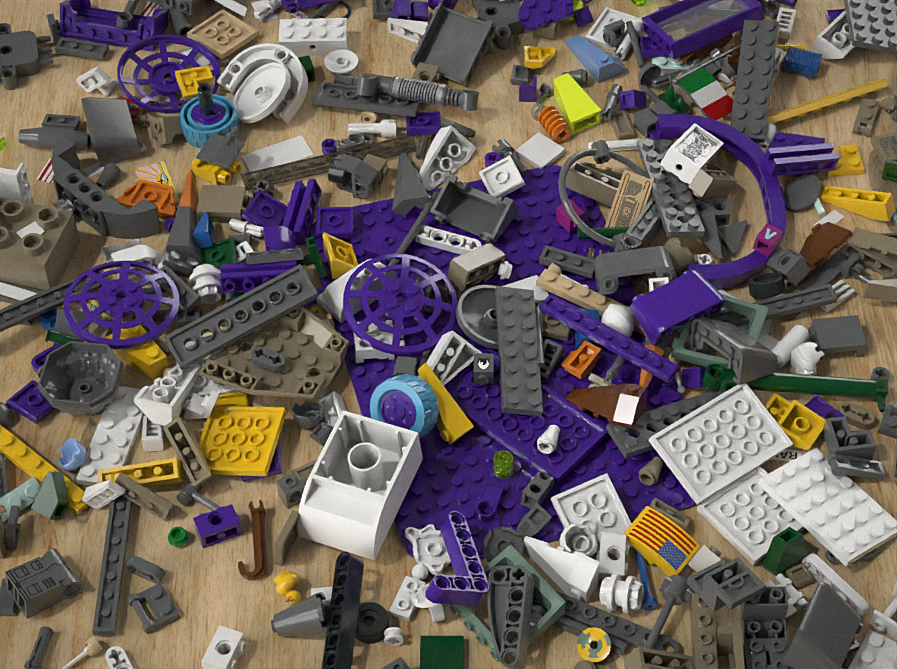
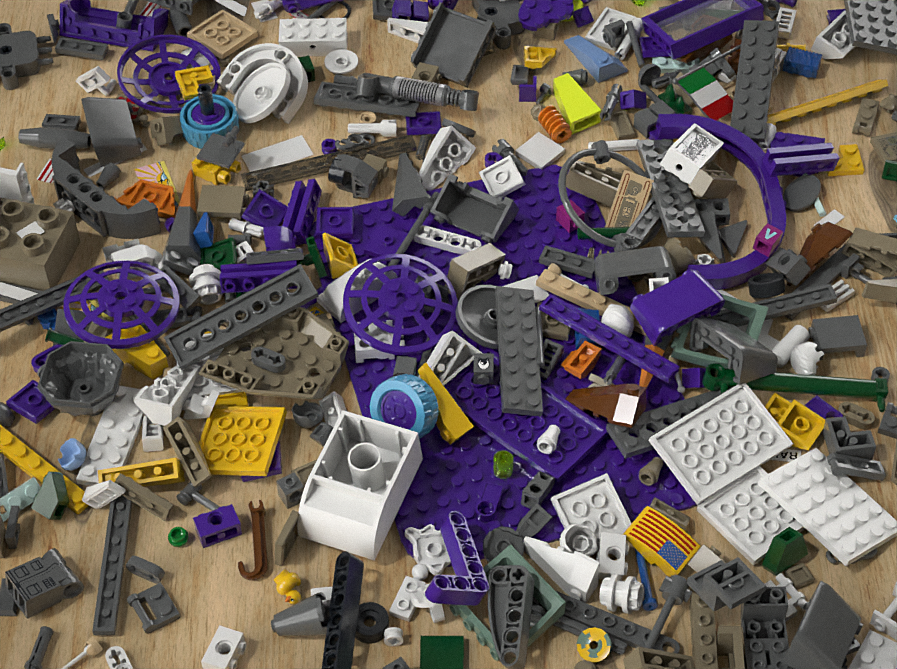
(824, 573): white beam -> none
(866, 203): yellow slope -> none

